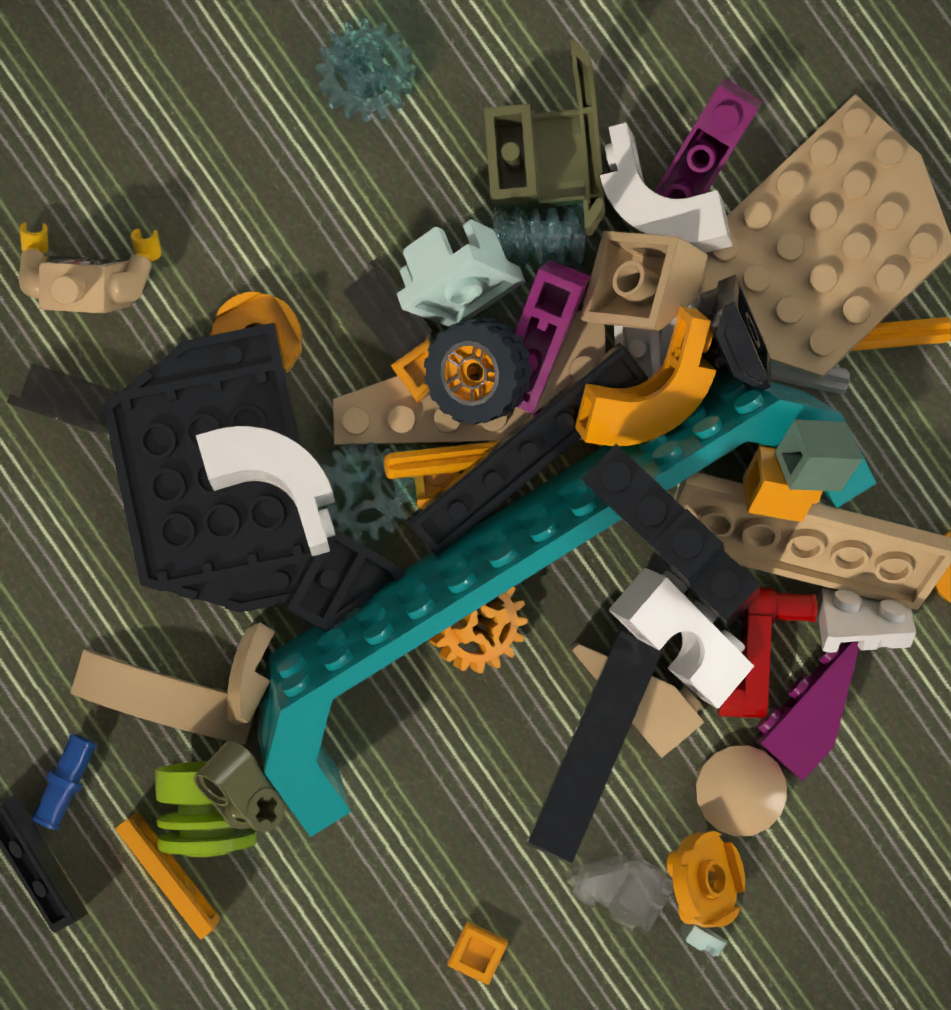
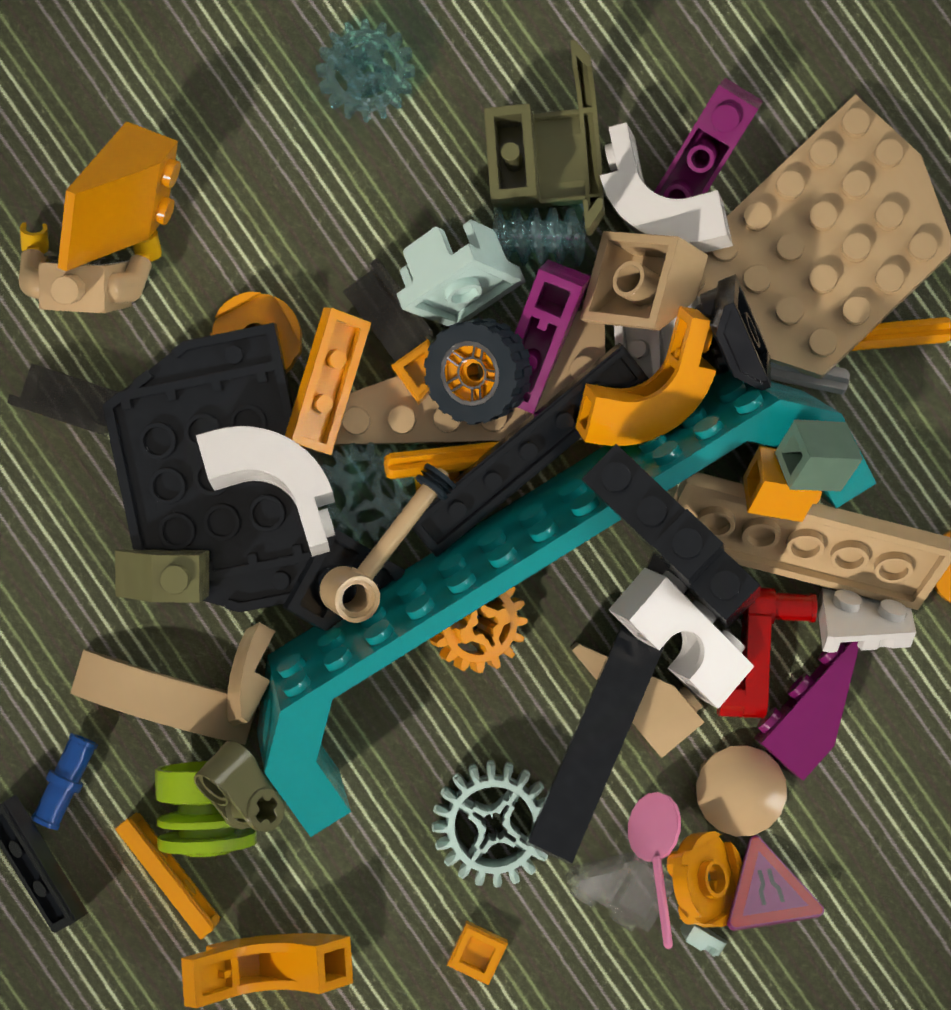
(119, 196): none -> light orange slope
(162, 575): none -> olive slope
(267, 963): none -> light orange arch
(327, 380): none -> light orange panel
(367, 598): none -> tan piece
(475, 811): none -> light aqua gear
(652, 837): none -> bright pink piece
(769, 892): none -> piece

